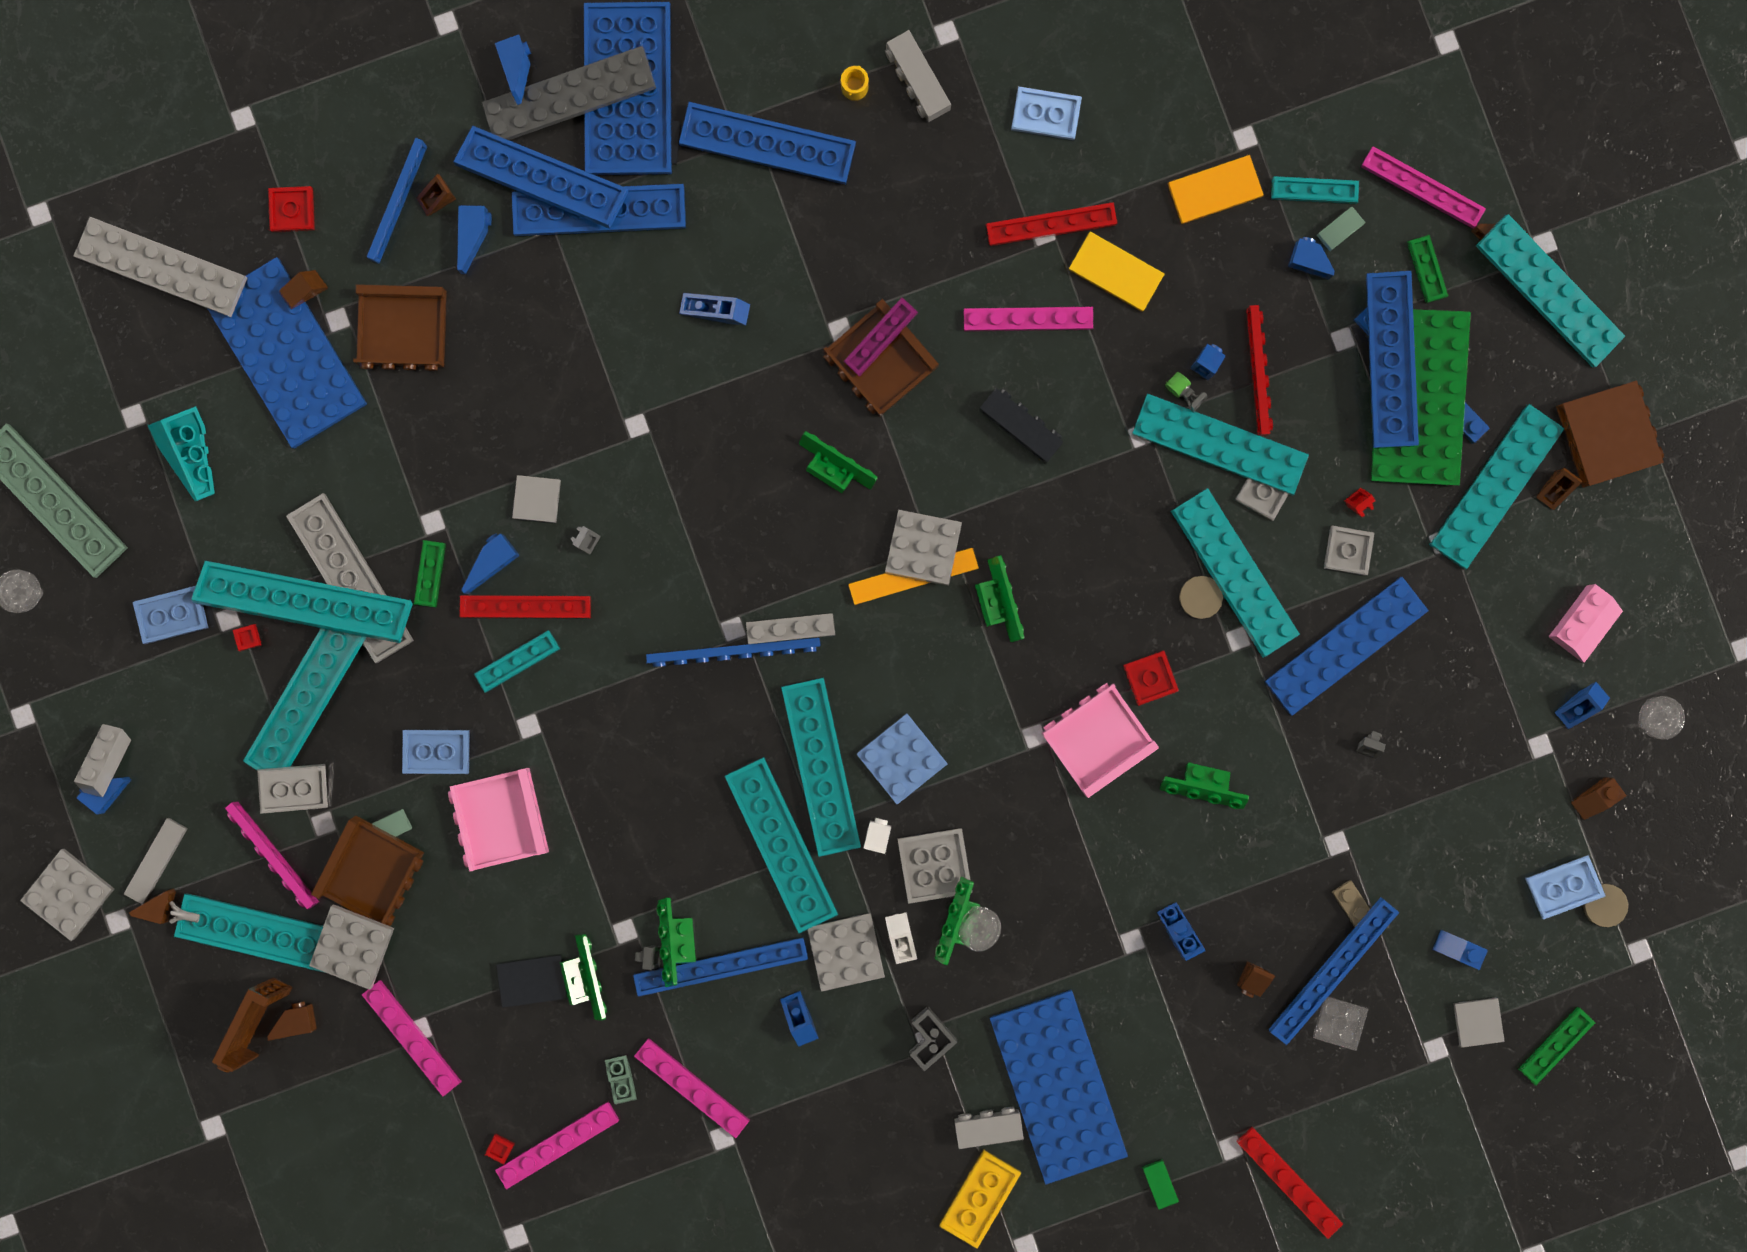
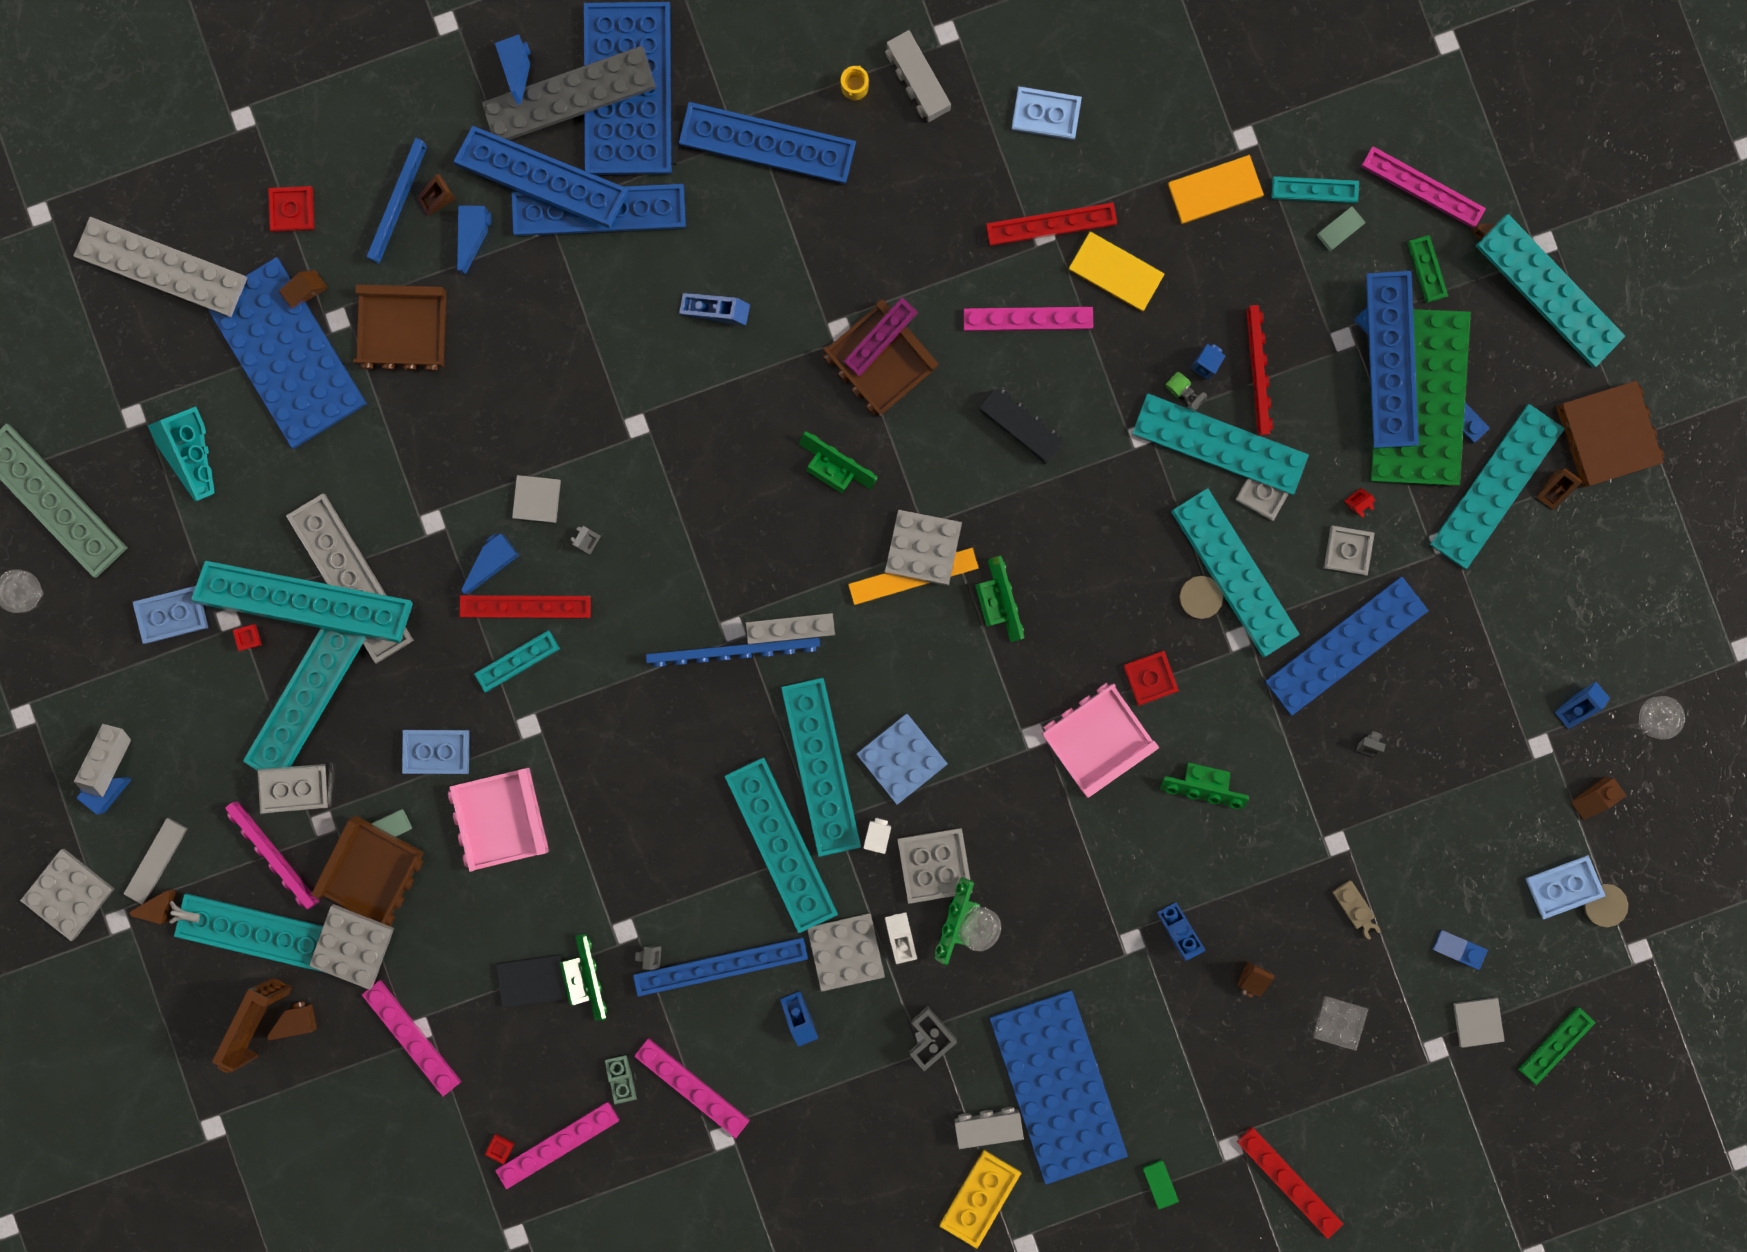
(429, 573): green tile -> none
(676, 941): green bracket -> none
(1311, 258): blue slope -> none
(1333, 971): blue plate -> none
(1586, 622): bright pink slope -> none

